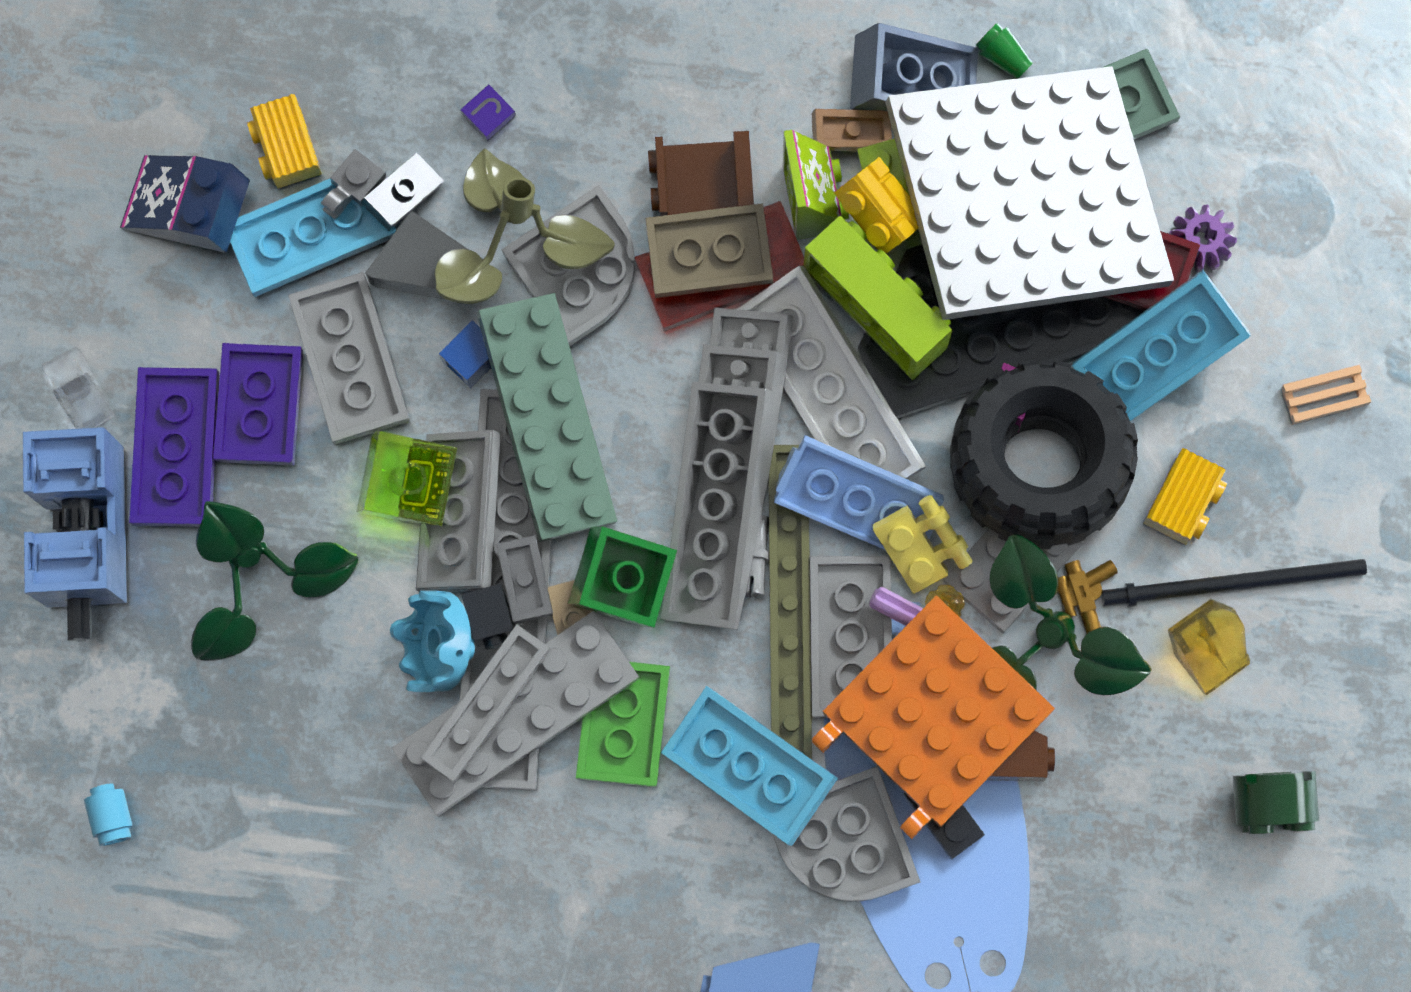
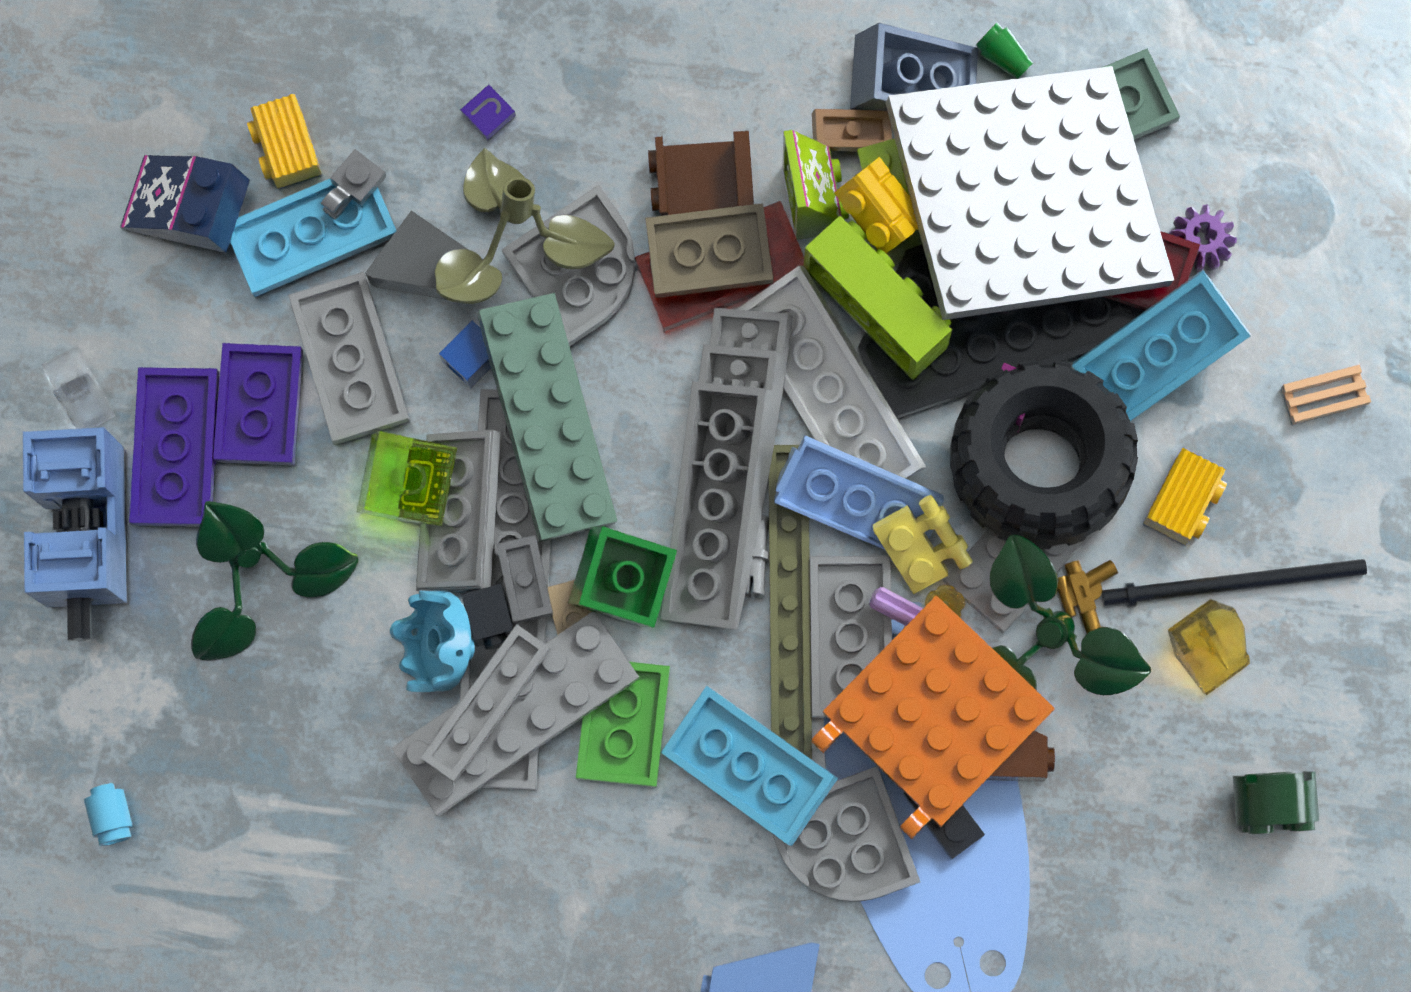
(402, 192): plate -> none

